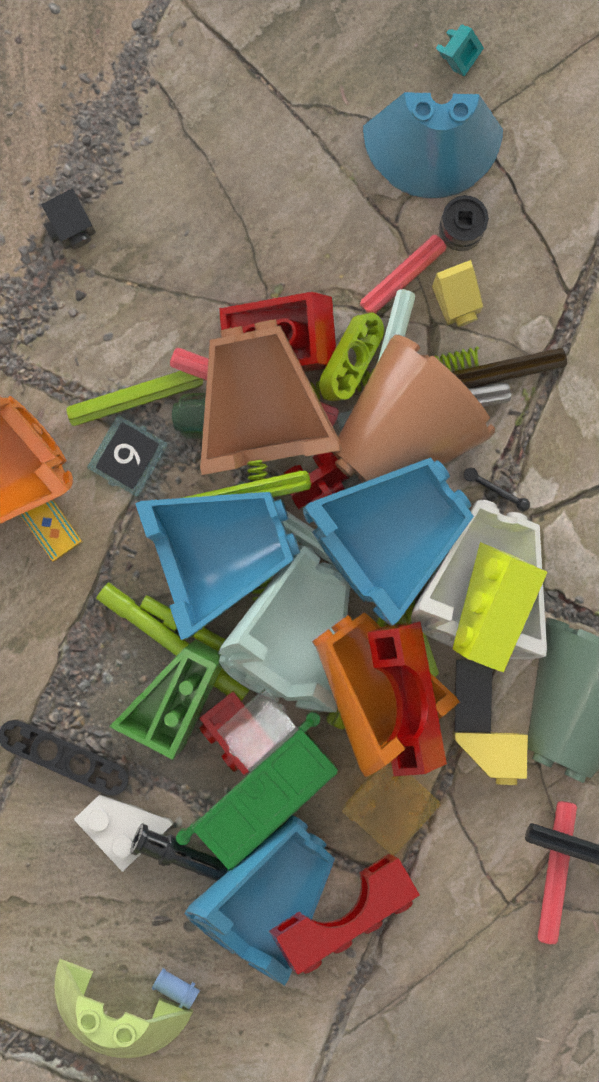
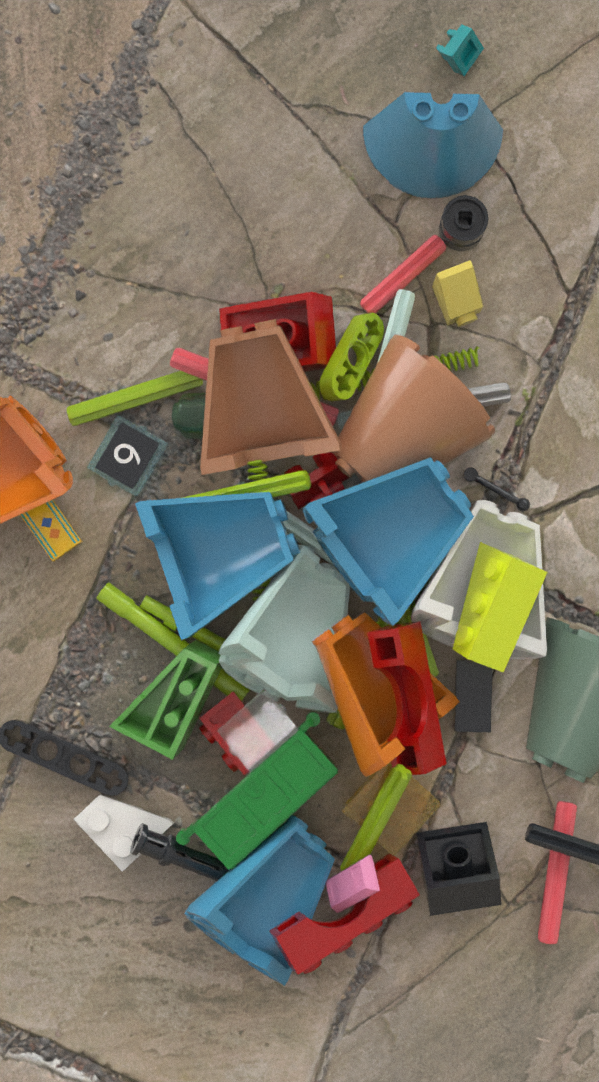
(68, 220): black brick -> none
(109, 1036): yellowish green cone -> none
(176, 989): light blue pin -> none
(352, 884): none -> bright pink tile
(378, 815): none -> lime axle
(459, 868): none -> black slope
(497, 754): light yellow slope -> none
(512, 368): dark brown axle -> none

